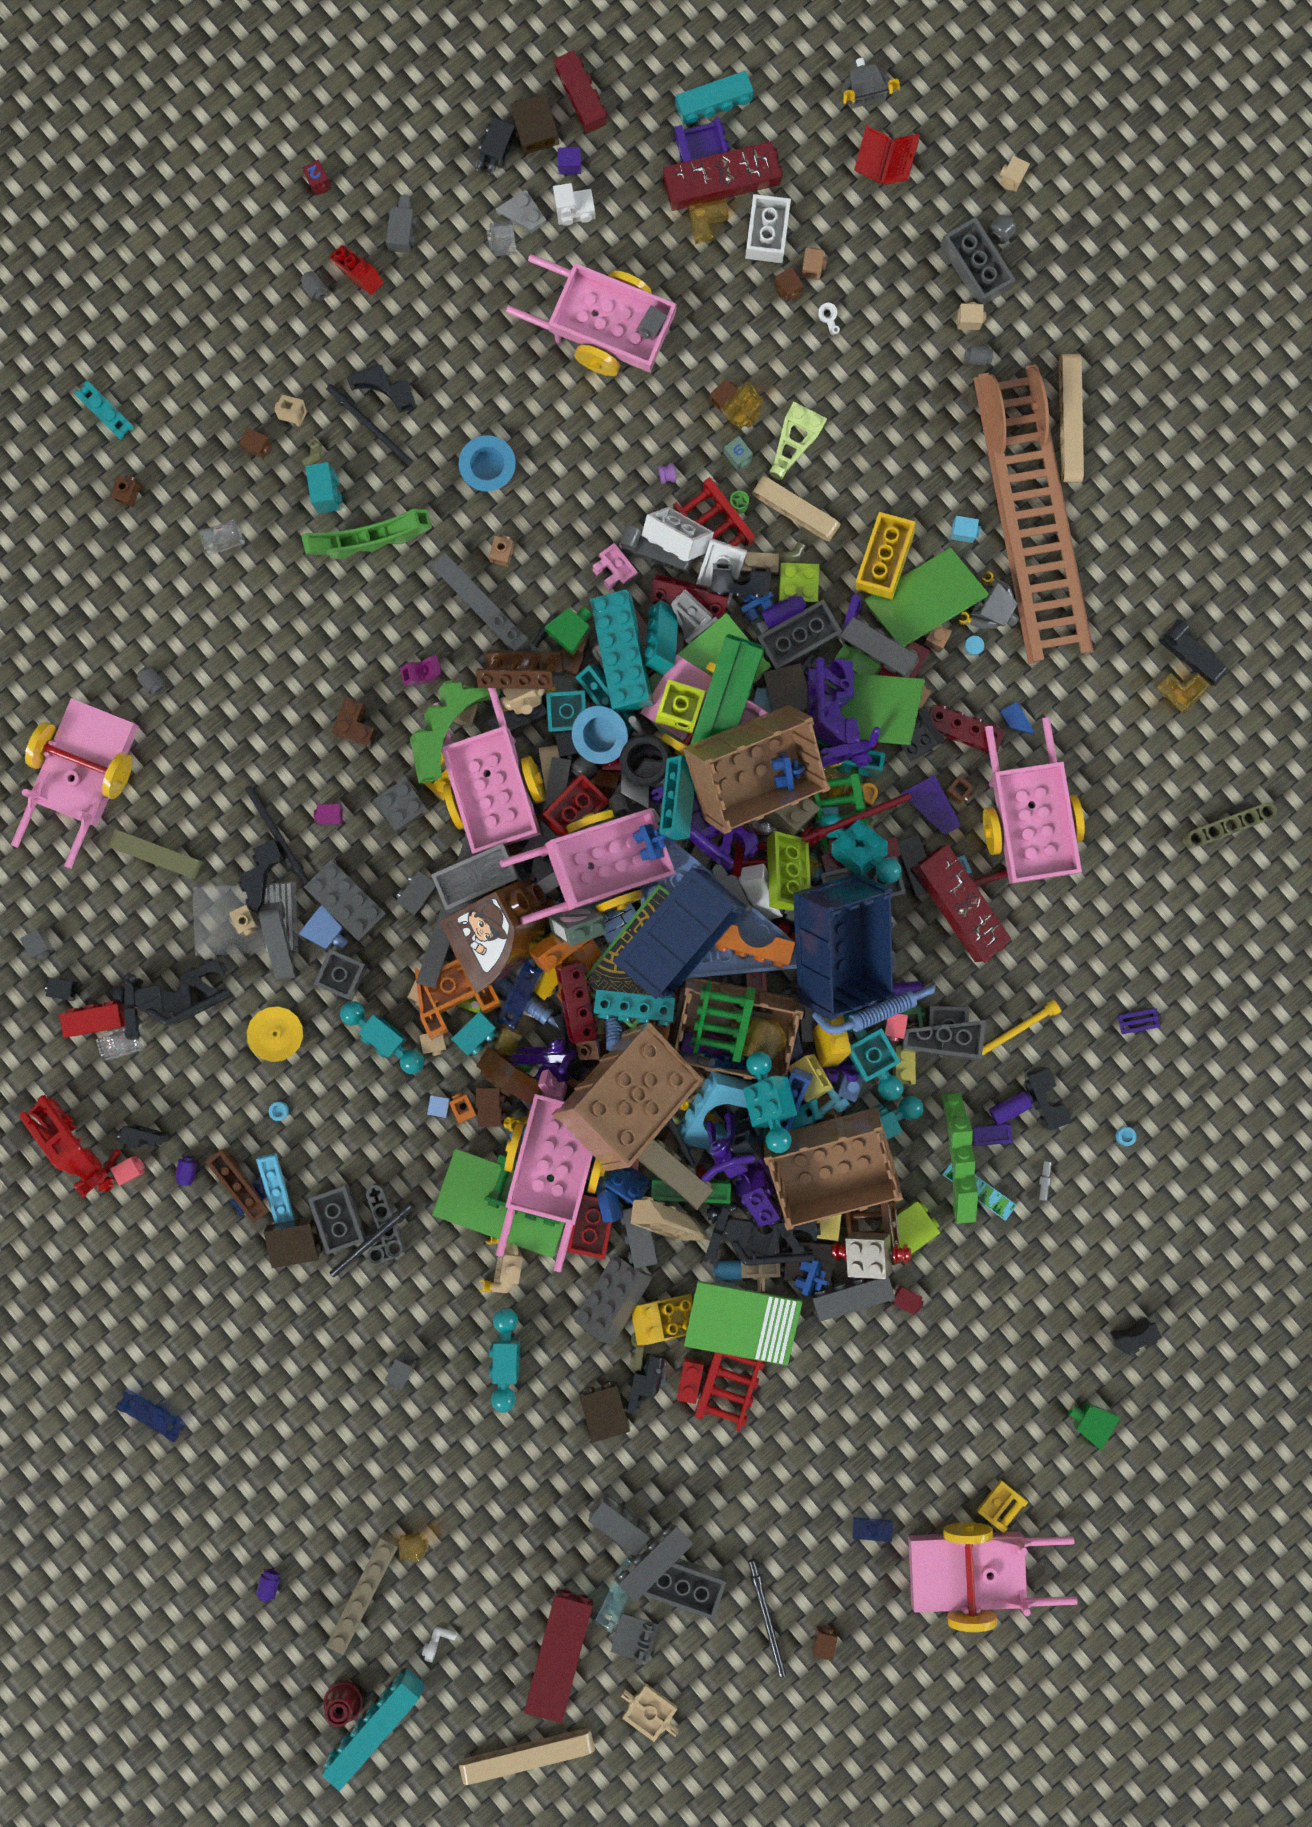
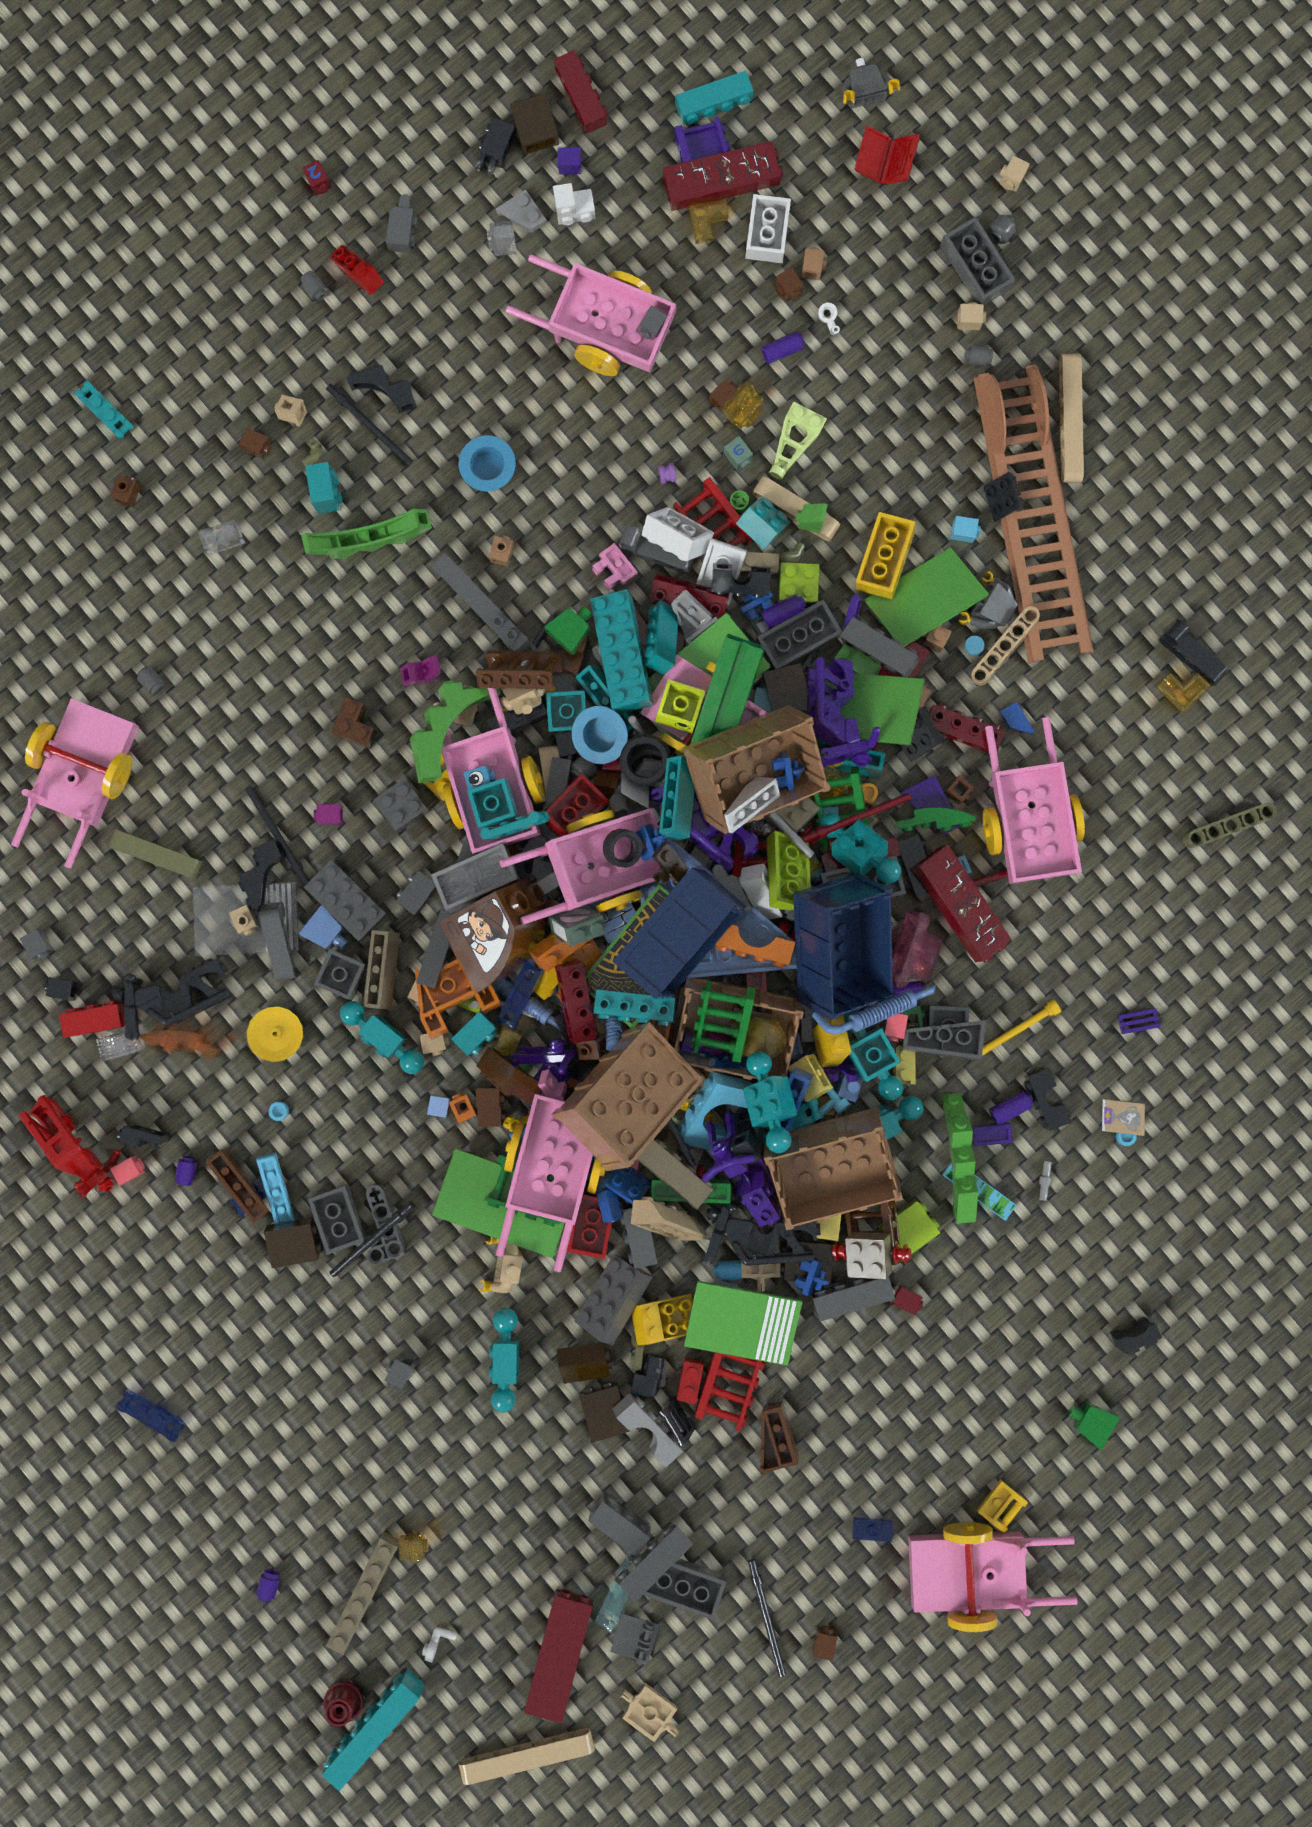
(175, 1039): none -> clear orange slope
(381, 969): none -> dark tan brick
(479, 777): none -> dark azure brick
(493, 803): none -> teal brick
(522, 823): none -> teal plate
(584, 1362): none -> dark brown brick
(632, 1415): none -> light grey arch
(636, 848): none -> black tyre
(670, 864): none -> dark brown plate
(677, 1421): none -> black plate
(751, 801): none -> white slope
(763, 522): none -> teal brick
(777, 1440): none -> reddish brown wedge
(782, 347): none -> dark purple brick
(791, 834): none -> light grey bar
(811, 517): none -> bright green slope
(914, 950): none -> clear pink brick
(944, 819): none -> green slope
(1003, 496): none -> black hinge
(1009, 637): none -> tan beam
(1123, 1117): none -> sticker

